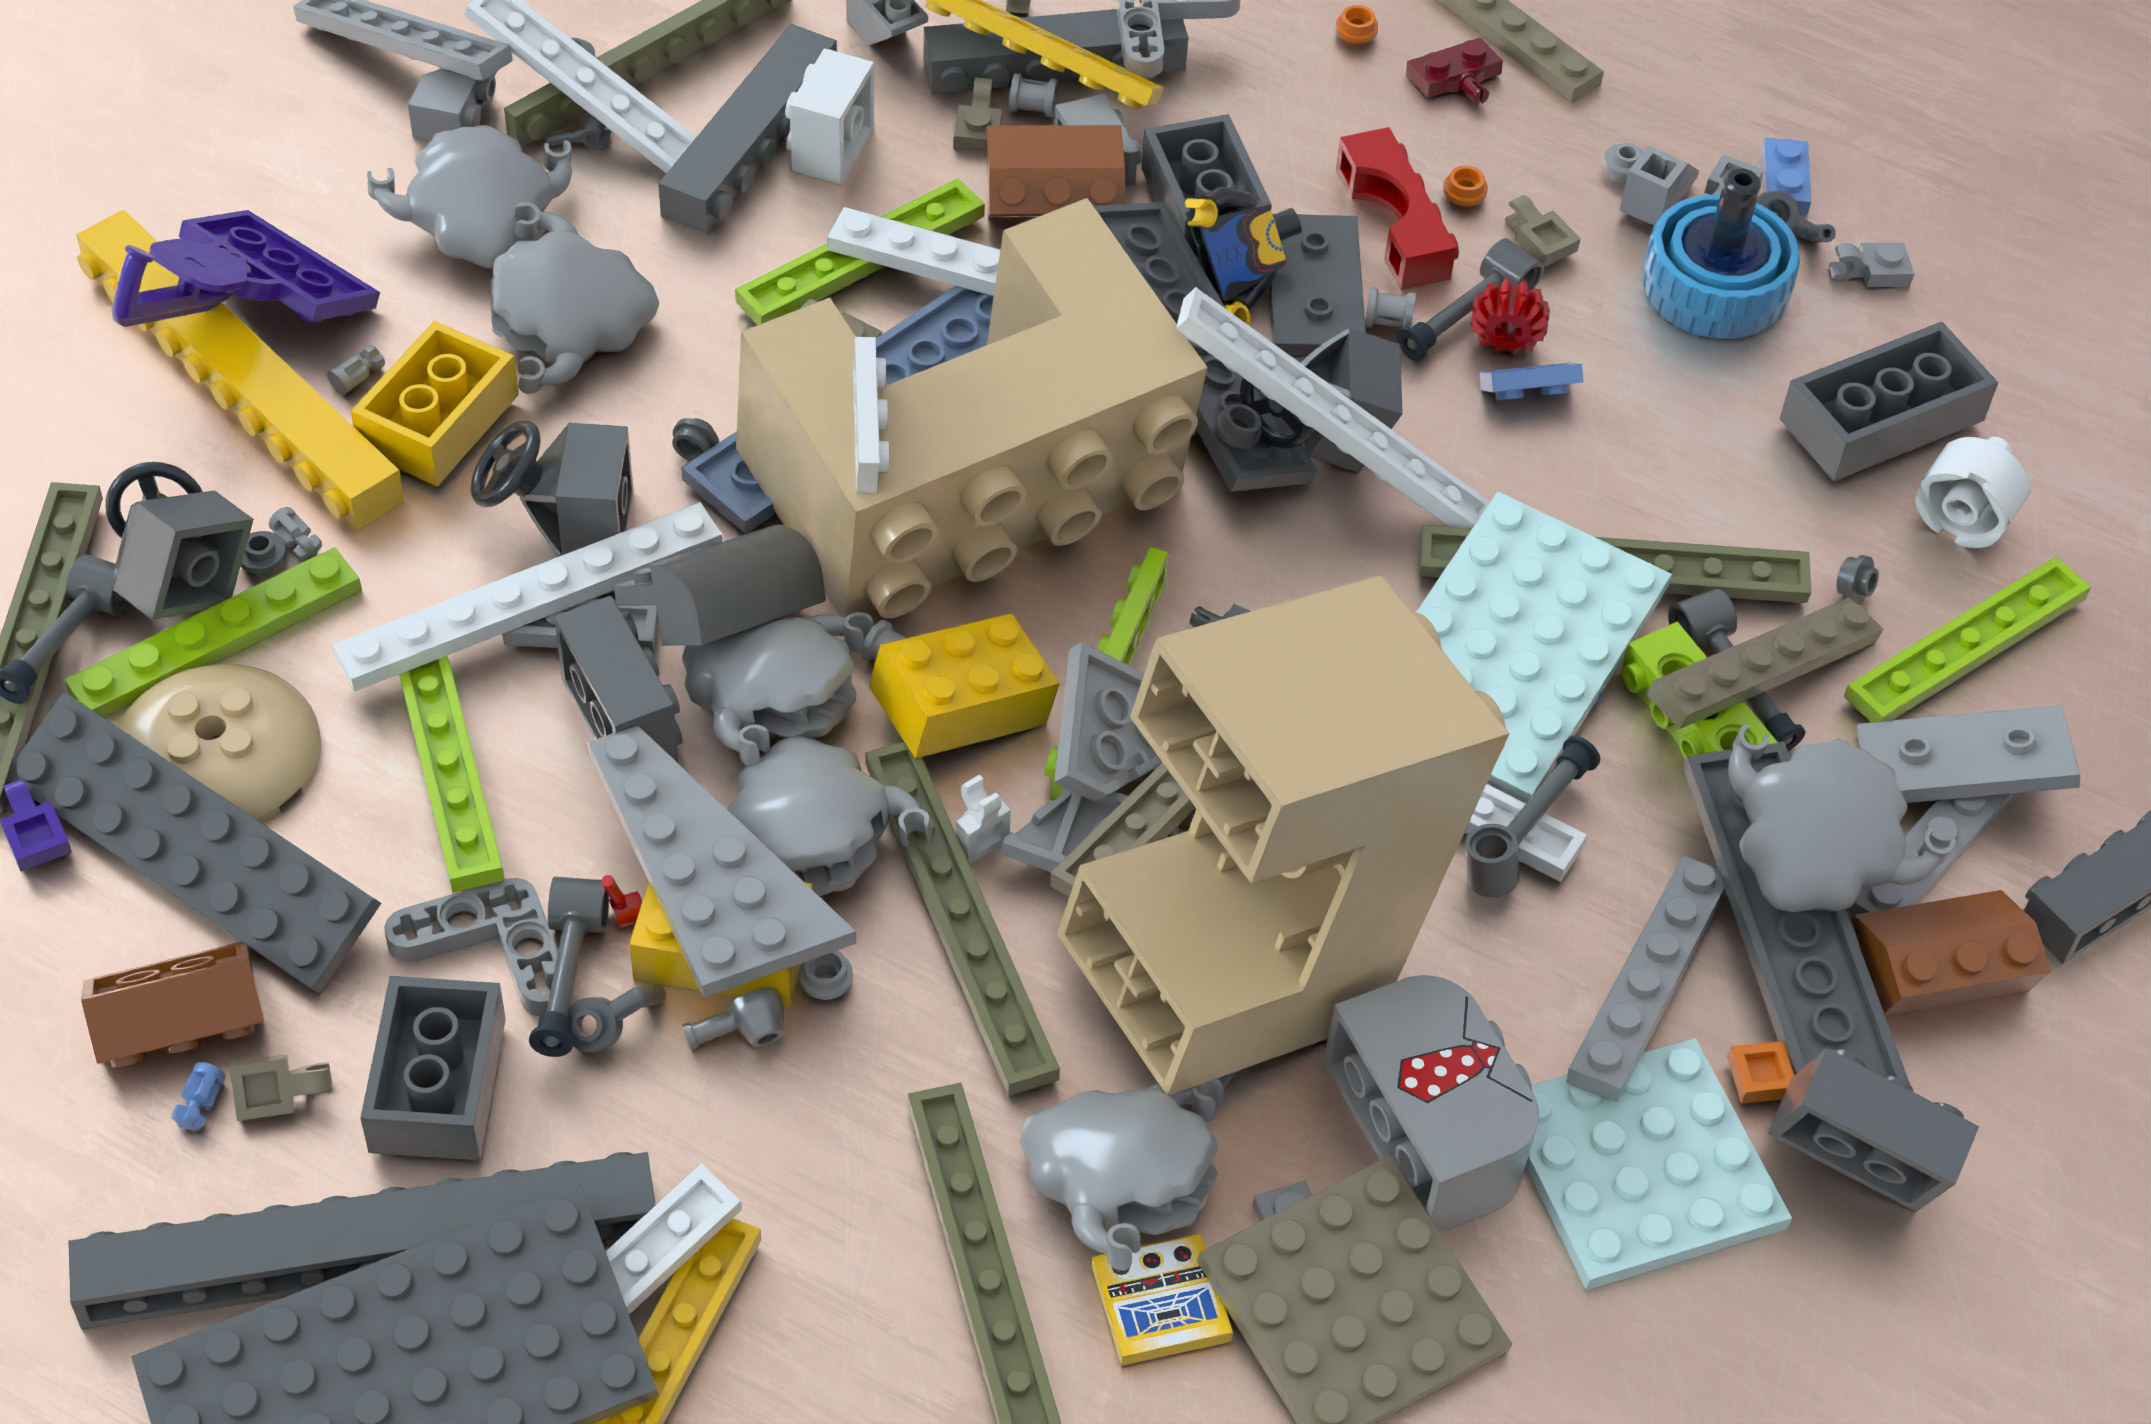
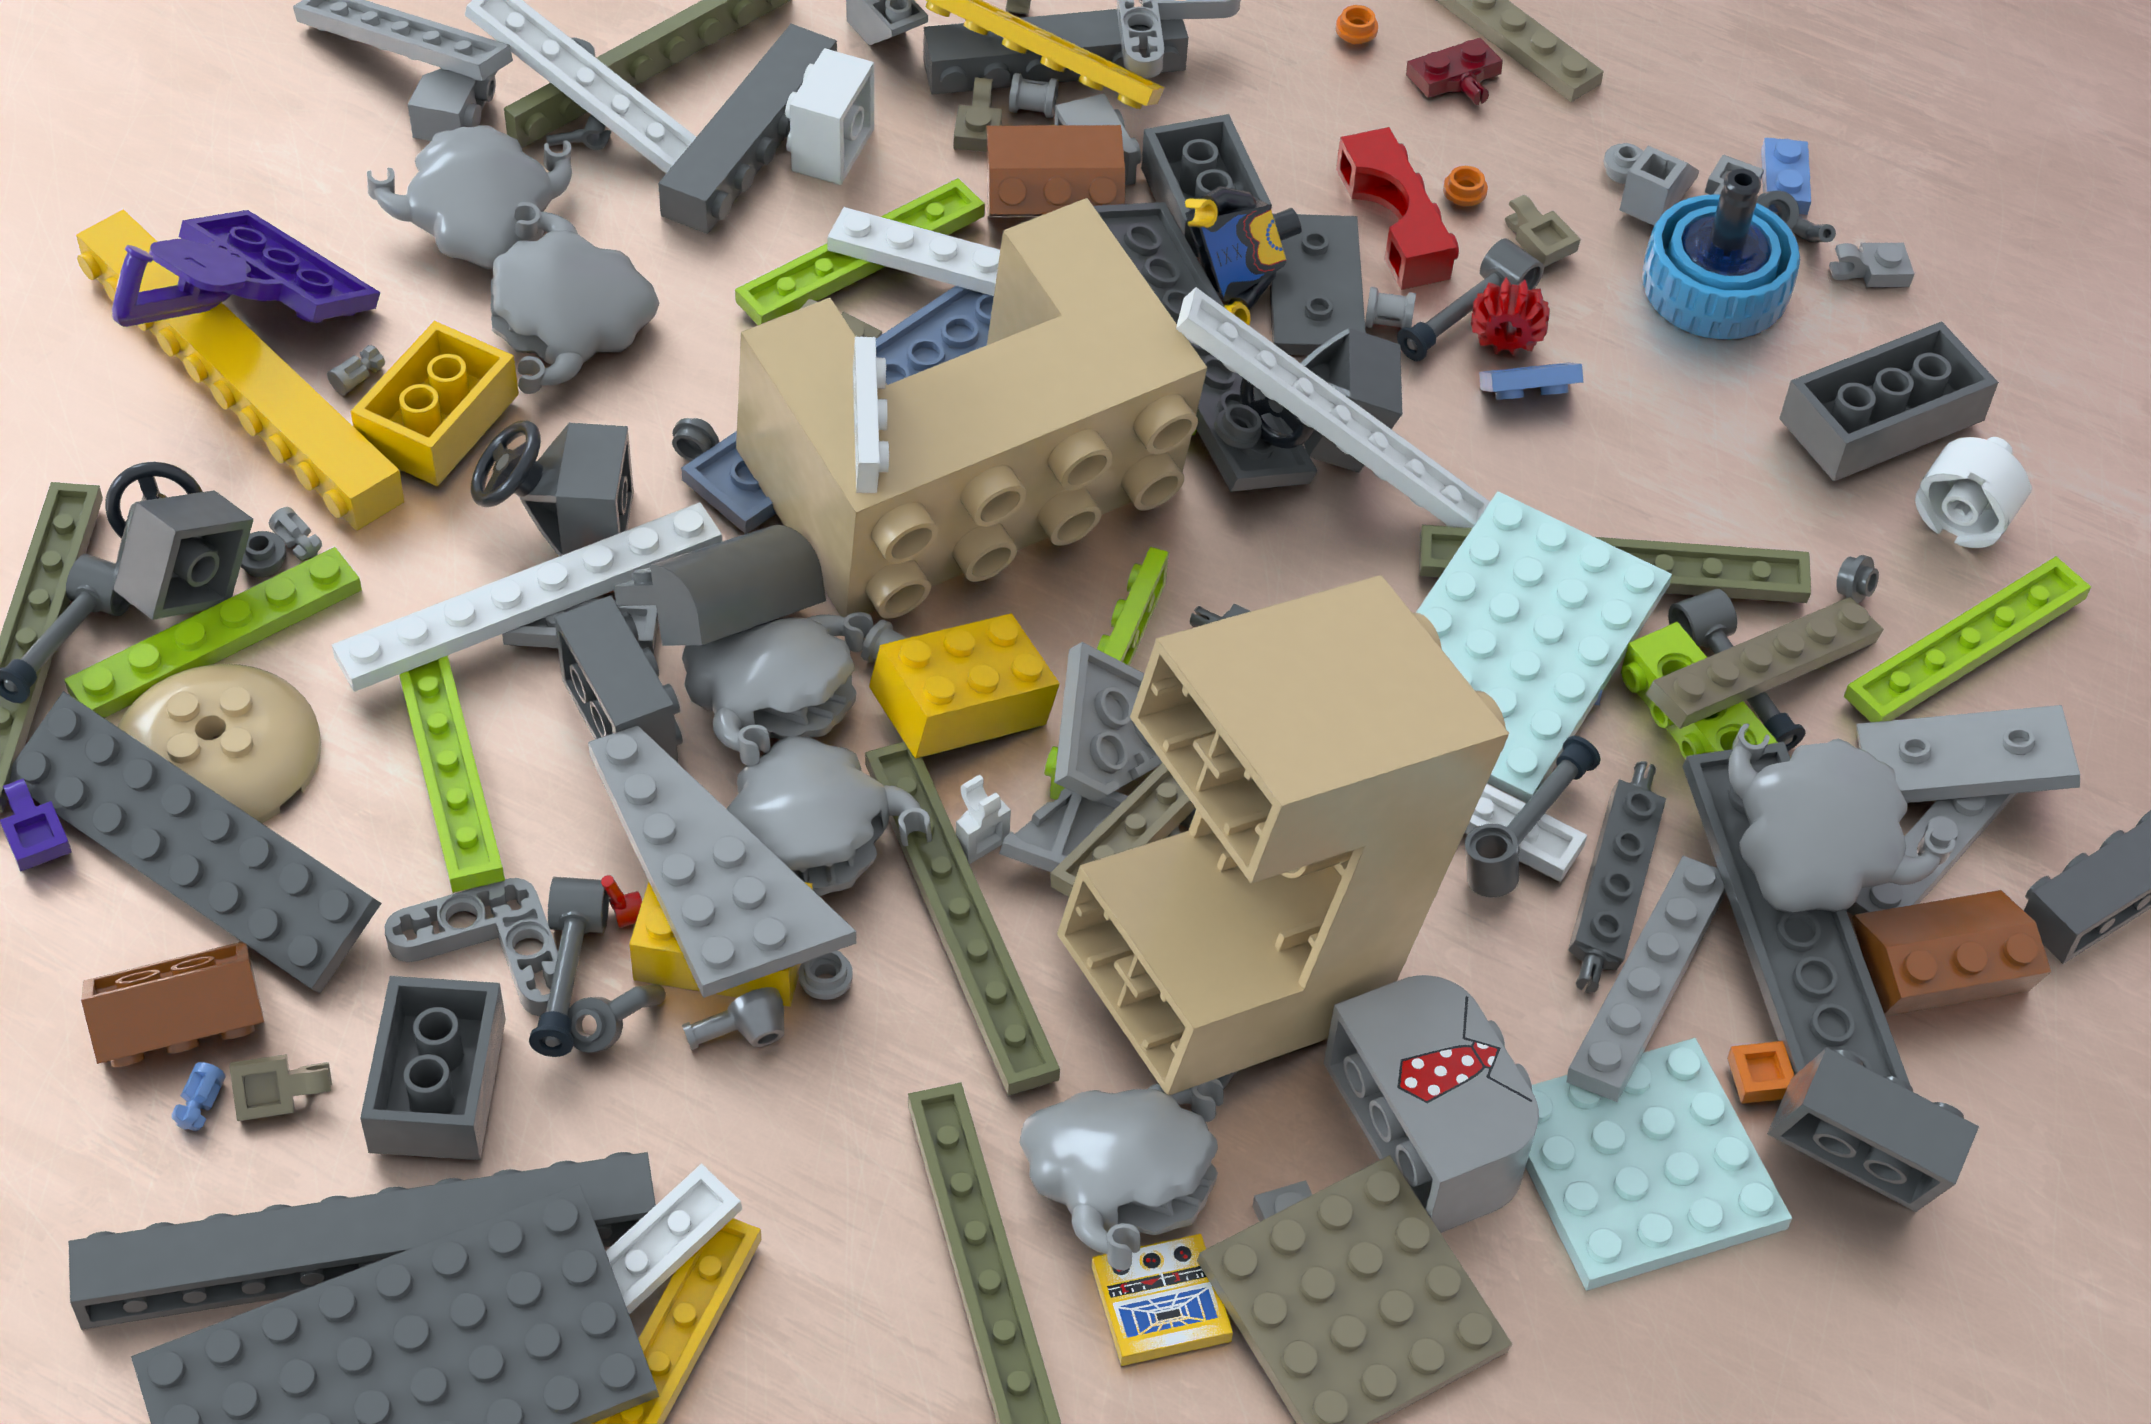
(1616, 876): none -> dark grey plate

